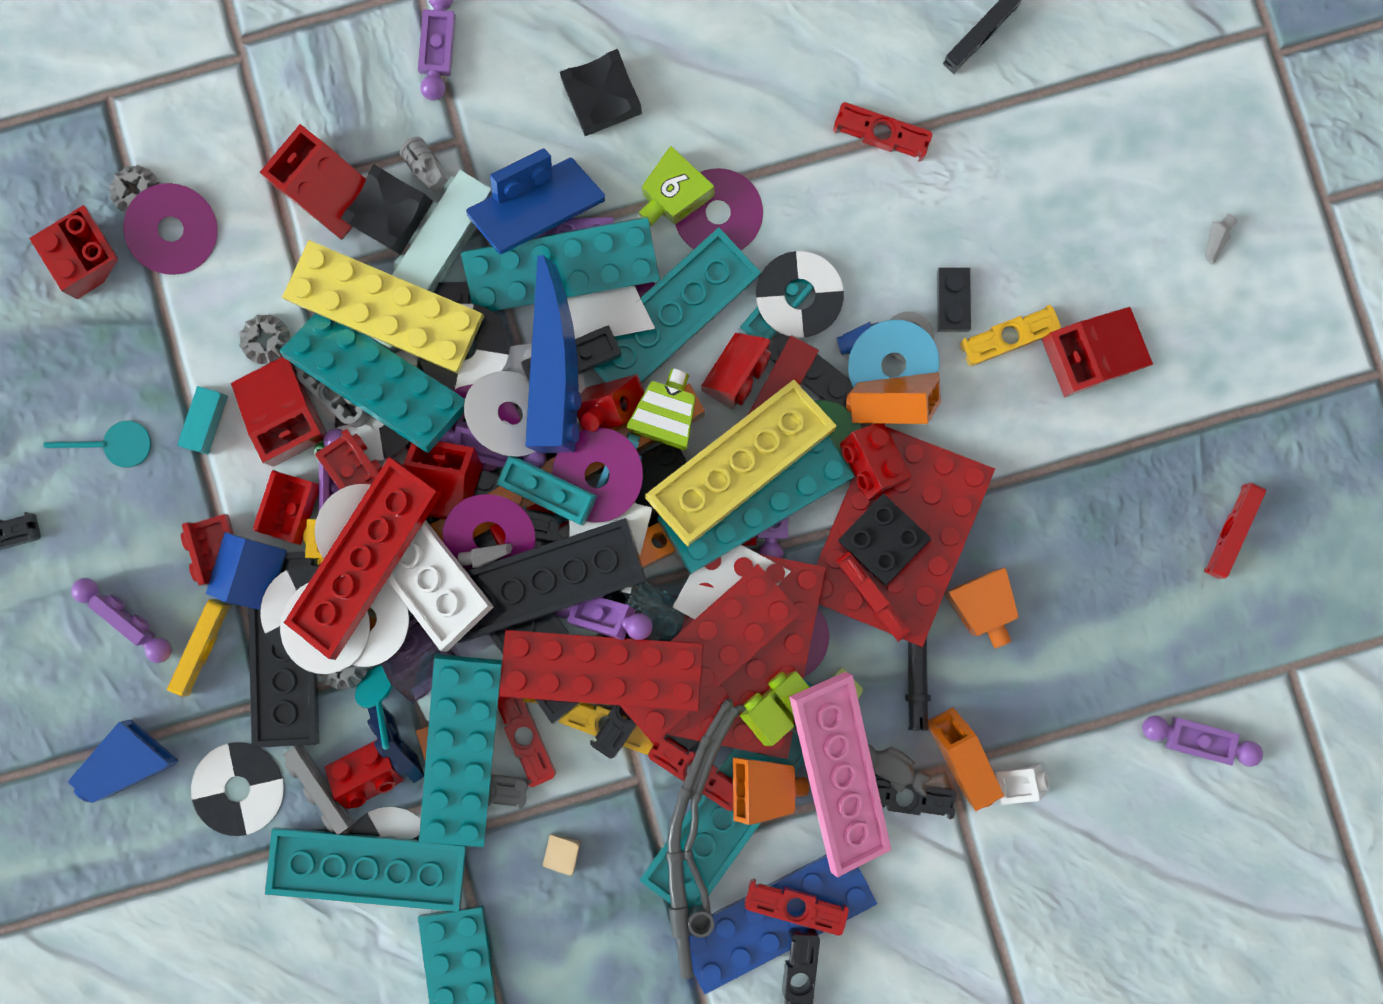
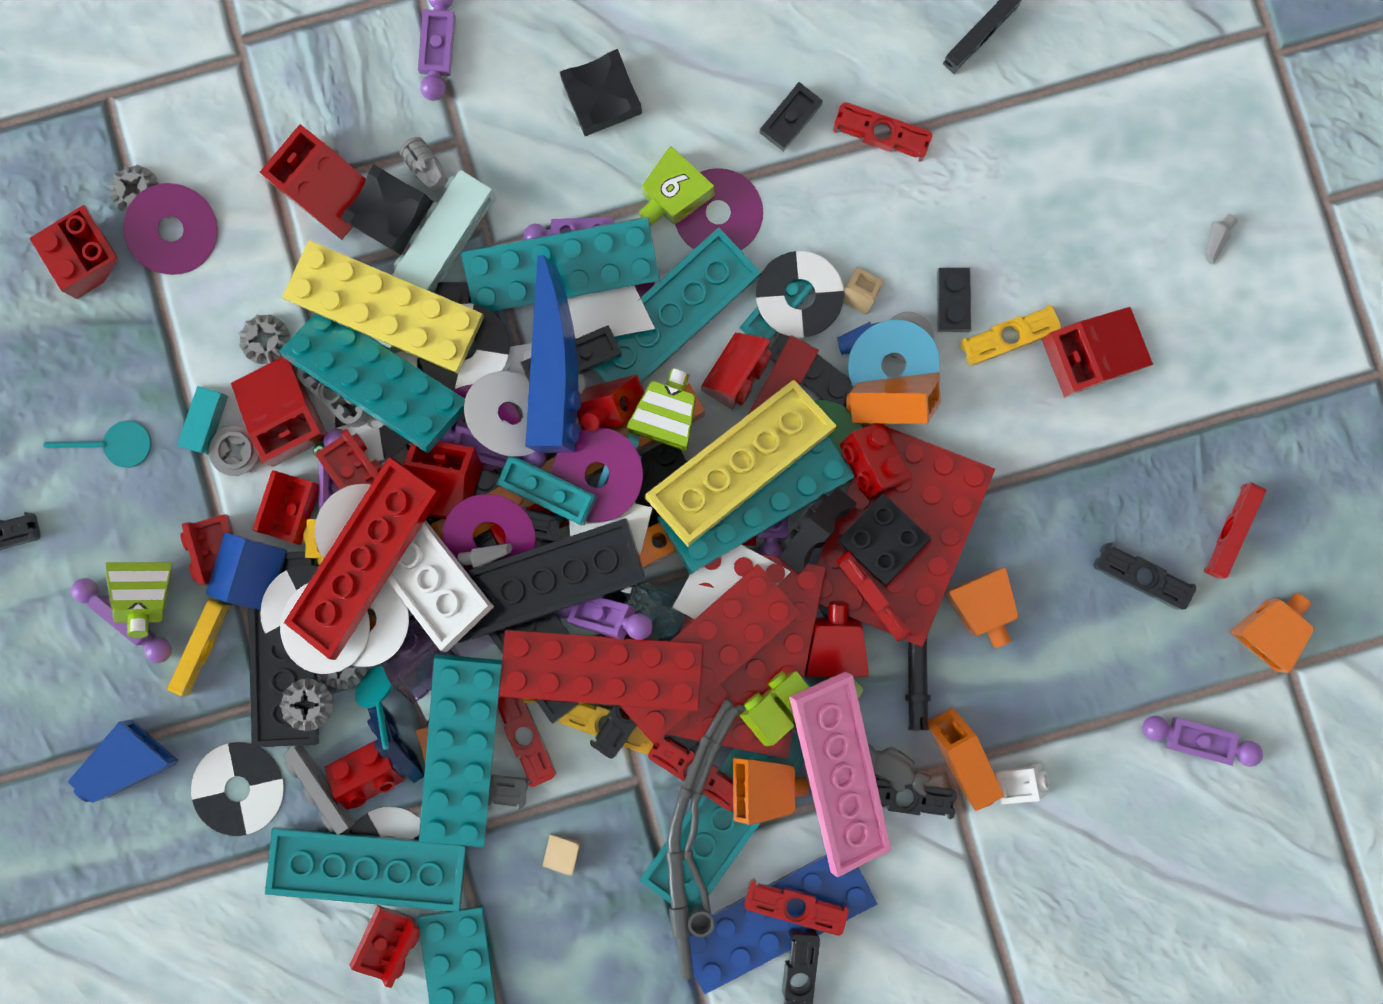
(138, 593): none -> lime torso
(220, 449): none -> light grey gear
(316, 693): none -> light grey gear
(385, 945): none -> red bracket
(533, 199): blue bracket -> none
(791, 116): none -> black plate
(815, 528): none -> black brick
(837, 645): none -> red torso
(862, 290): none -> tan slope
(1162, 587): none -> black piece
(1276, 631): none -> orange torso

